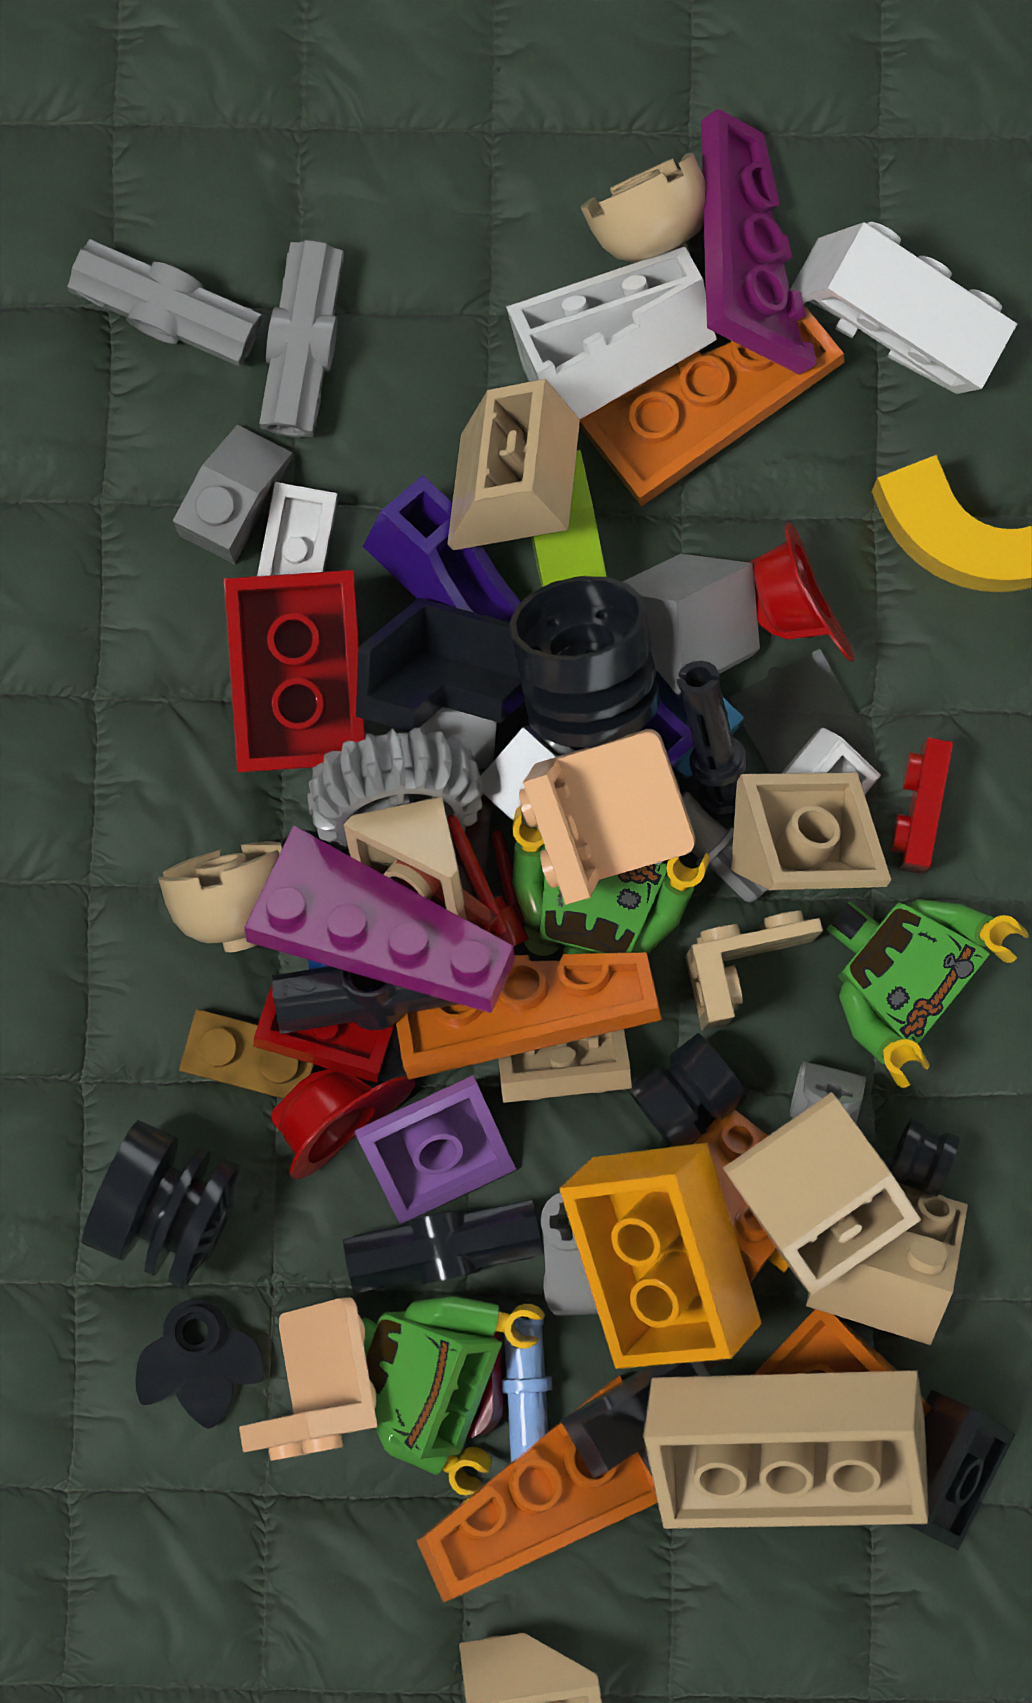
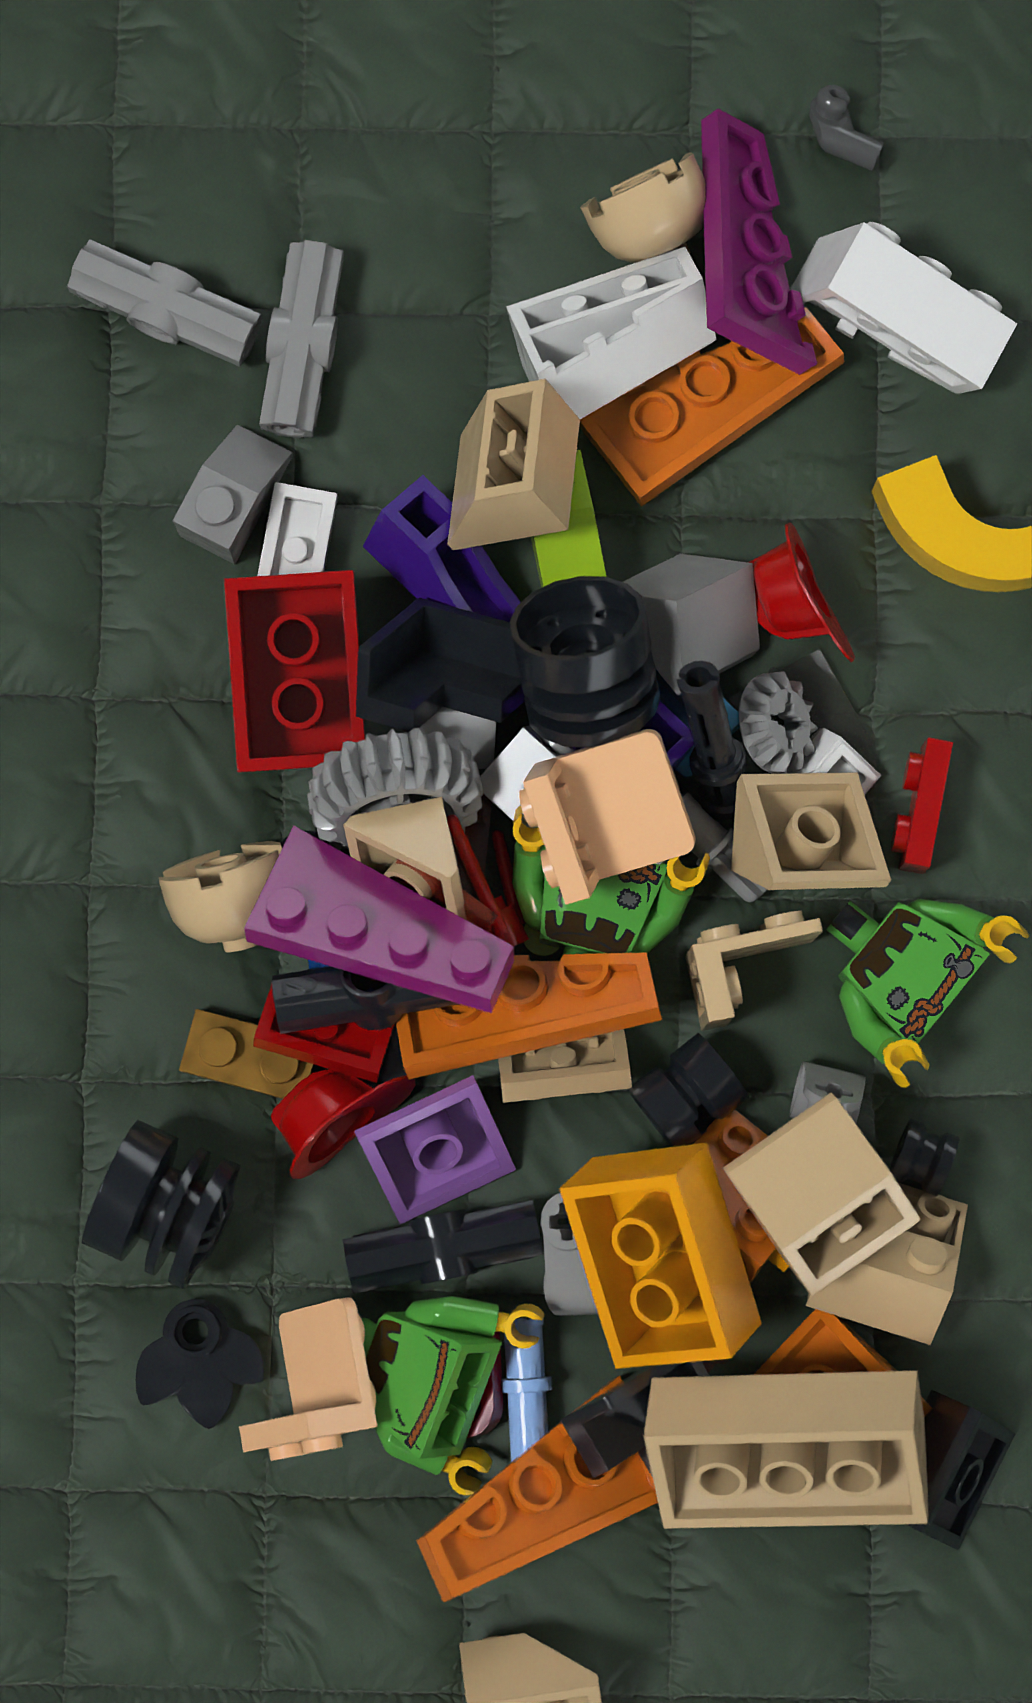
(769, 744): none -> light grey gear
(835, 129): none -> dark grey arm

